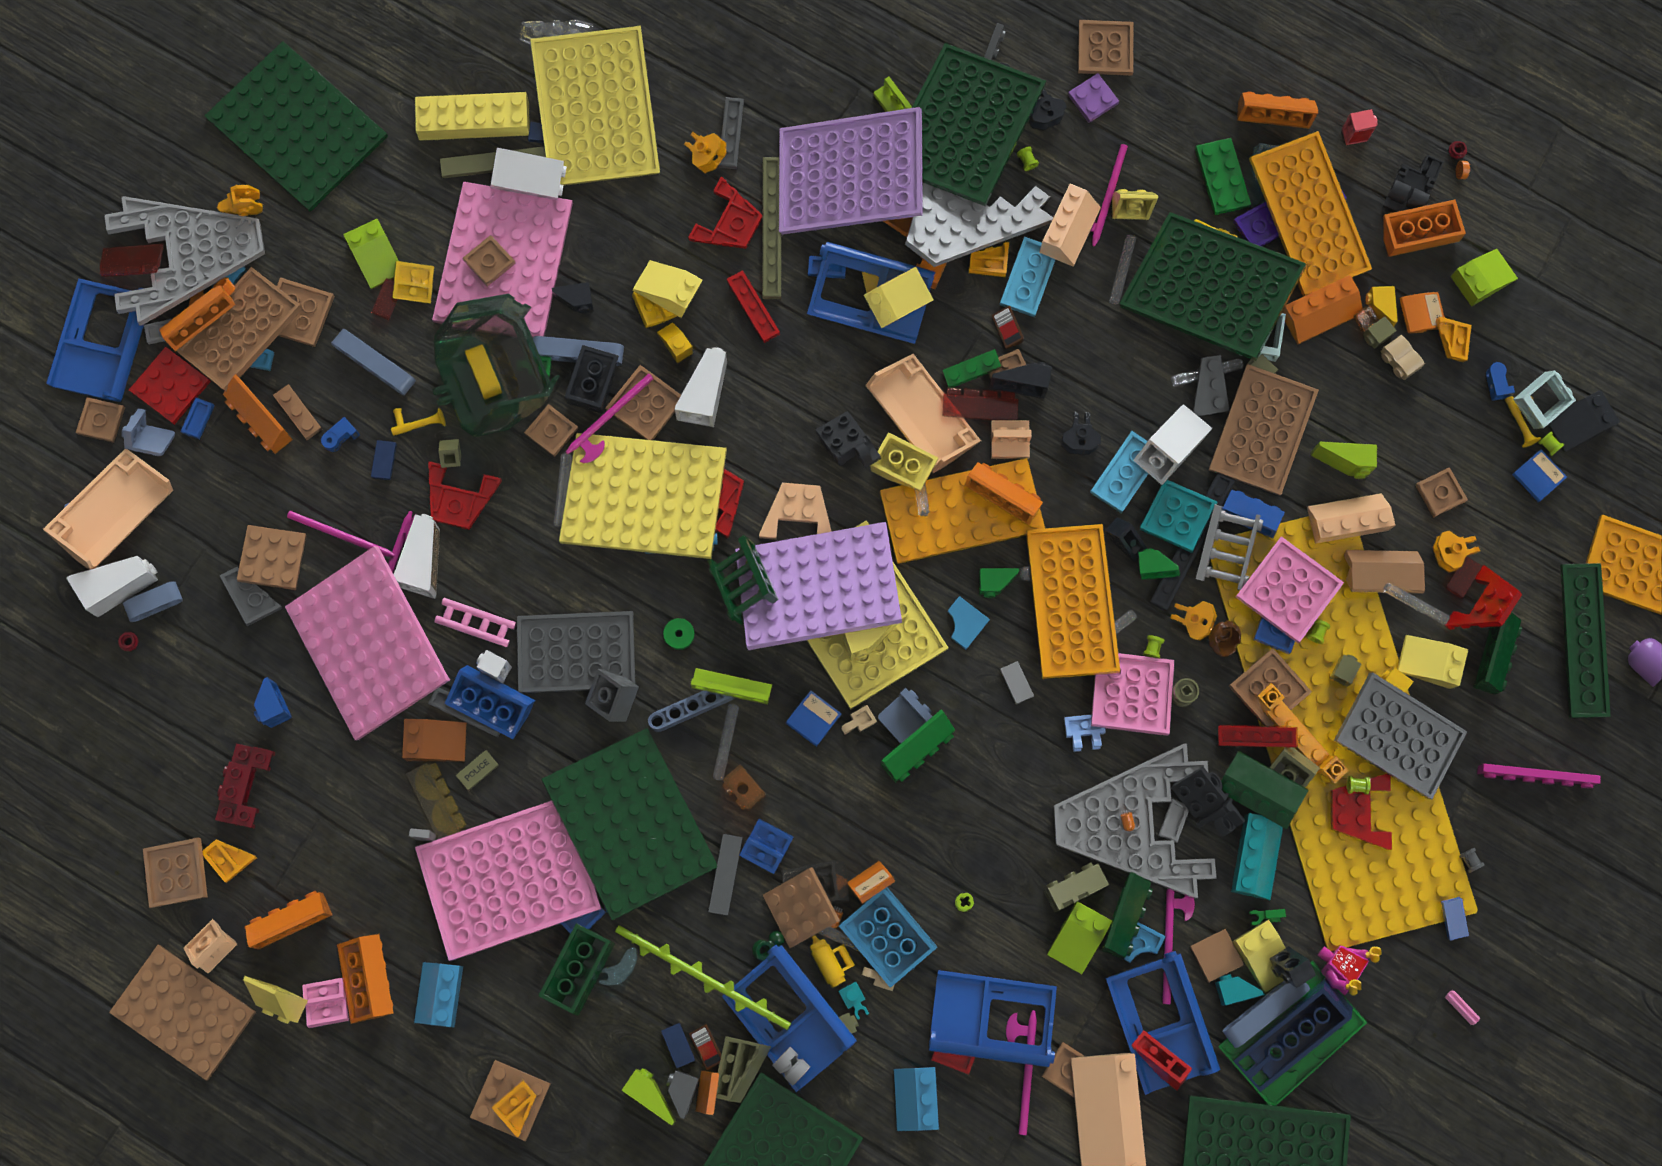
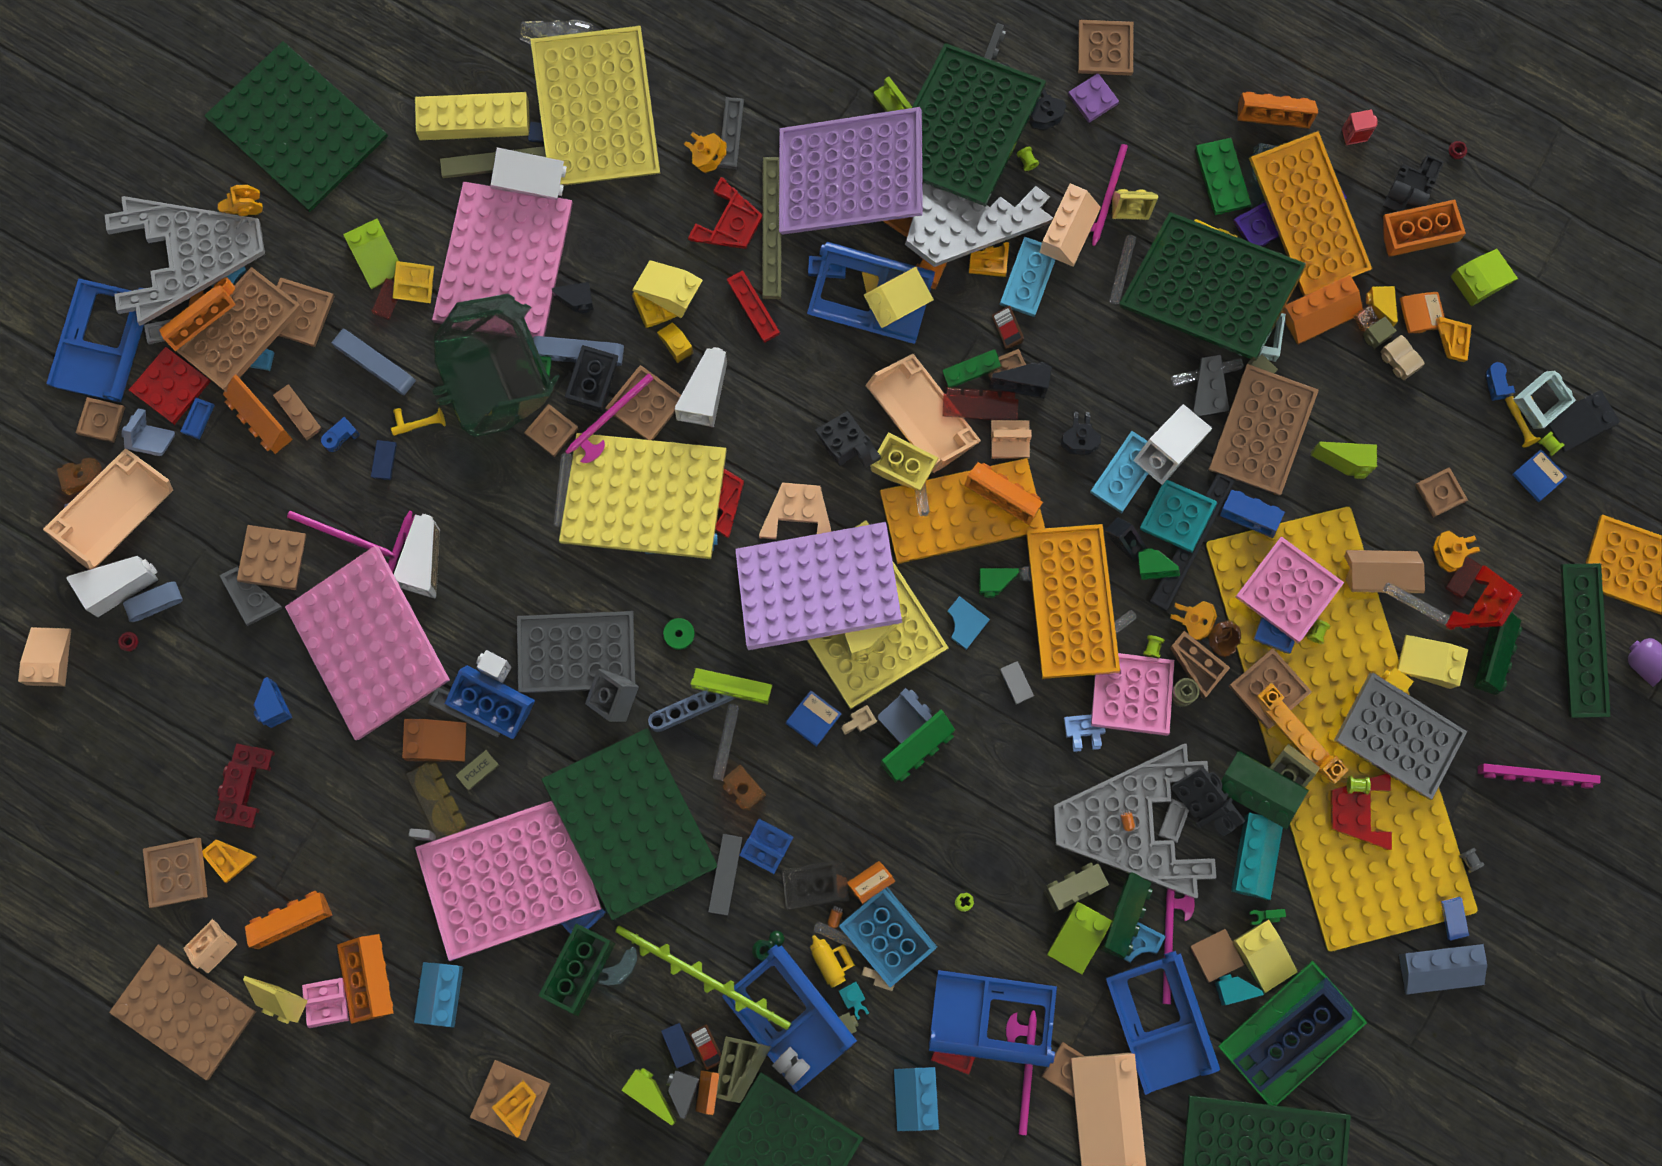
(45, 657): none -> light nougat slope
(68, 475): none -> clear orange brick
(131, 260): clear red windscreen -> none
(449, 453): olive brick -> none
(456, 505): red wing -> none
(481, 633): bright pink bar -> none
(483, 372): yellow beam -> none
(489, 260): medium nougat tile -> none
(758, 578): dark green fence -> none
(801, 907): medium nougat plate -> none
(1162, 1060): red slope -> none
(1198, 663): none -> medium nougat wedge
(1215, 534): light grey fence -> none
(1258, 736): red plate -> none
(1263, 1012): sand blue beam -> none
(1292, 967): black brick -> none
(1345, 670): olive brick -> none
(1345, 966): torso -> none
(1350, 518): light nougat slope -> none
(1443, 969): none -> sand blue slope
(1460, 1005): bright pink axle -> none
(1462, 169): orange tile -> none

